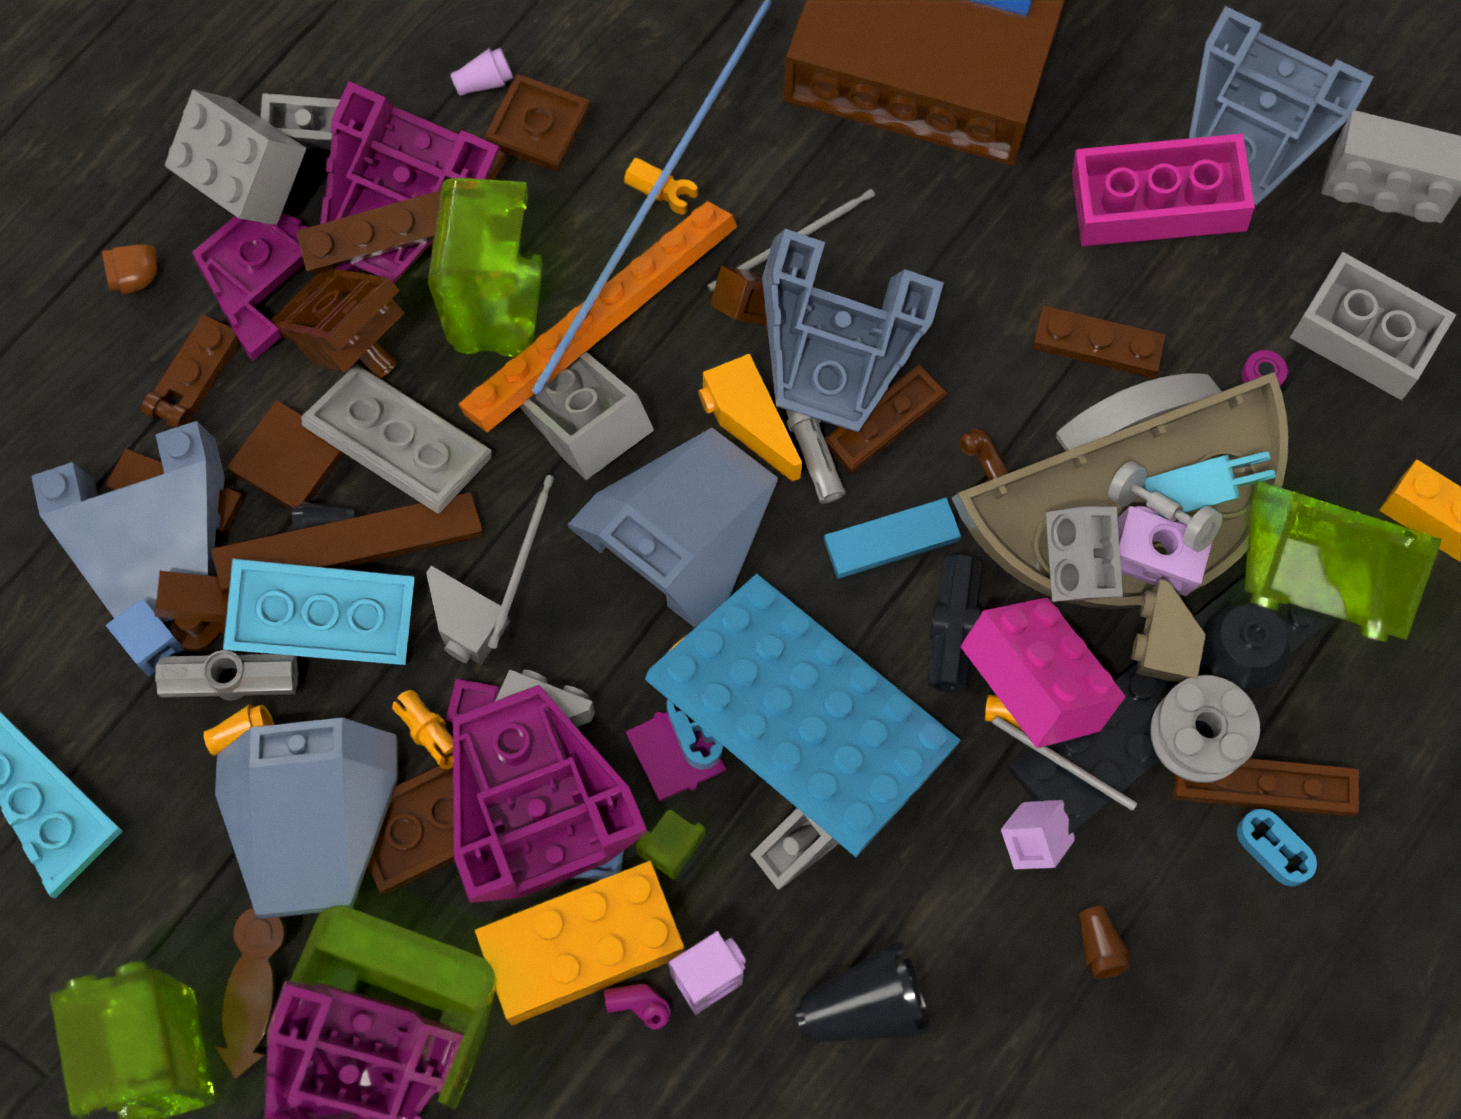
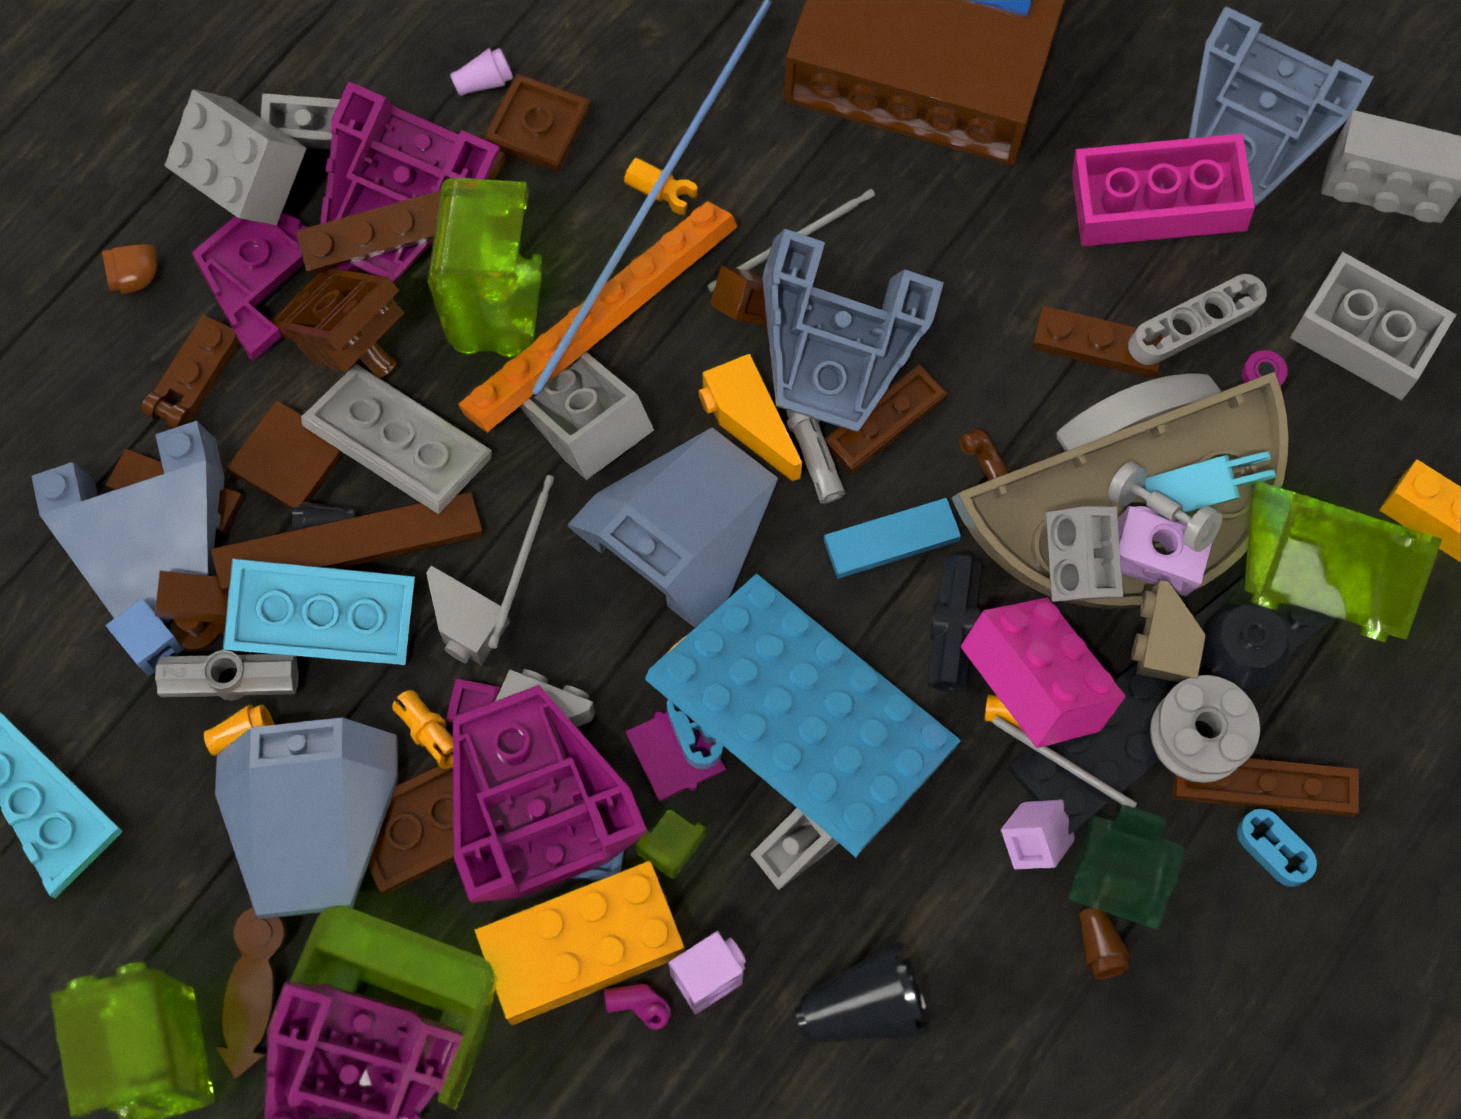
(1127, 866): none -> clear green panel
(1195, 315): none -> light grey beam

